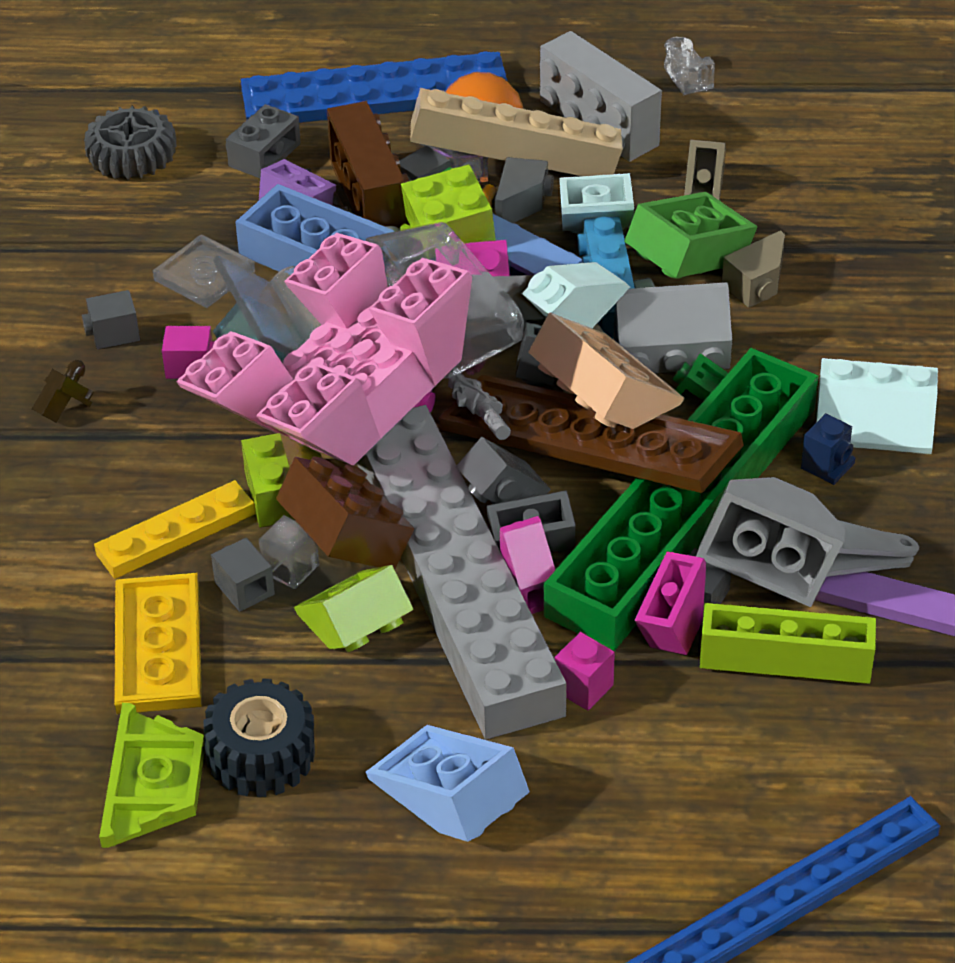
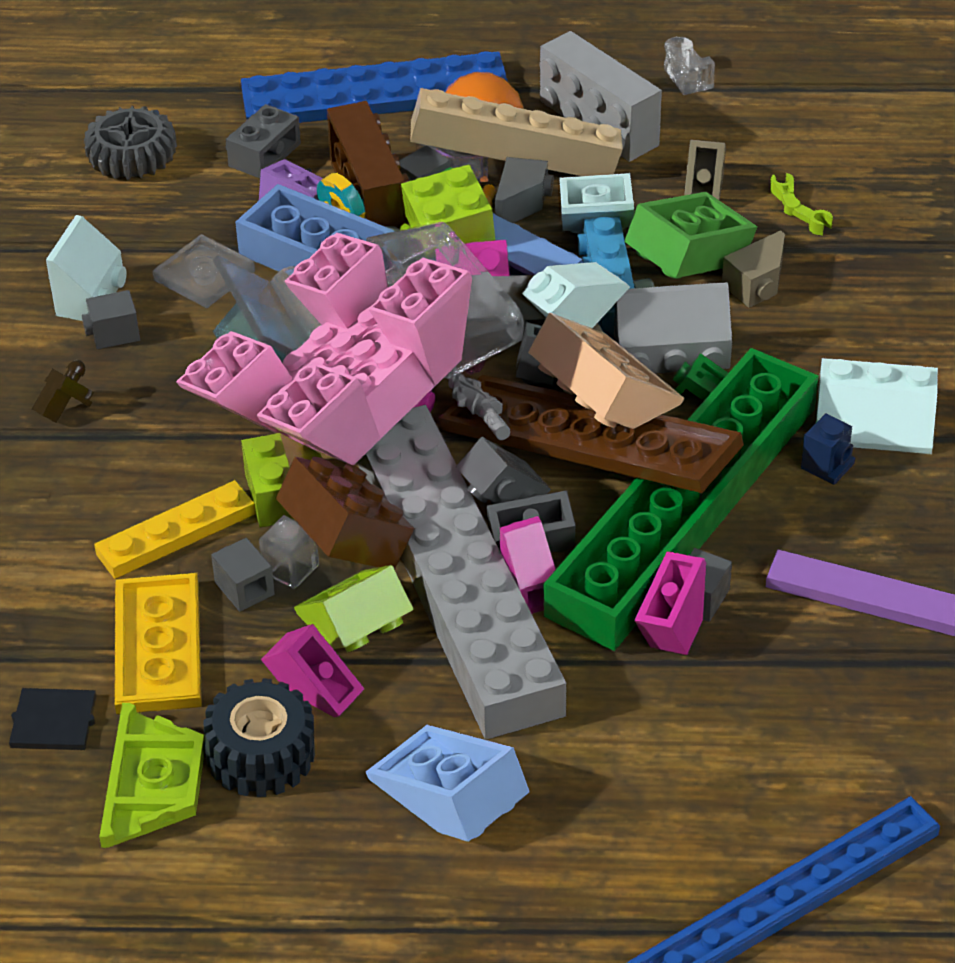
(53, 719): none -> black piece
(83, 267): none -> light aqua slope
(184, 346): dark pink brick -> none
(314, 669): none -> dark pink slope
(340, 193): none -> teal piece
(586, 669): dark pink brick -> none
(788, 643): lime brick -> none
(792, 206): none -> lime piece
(792, 540): light grey slope -> none

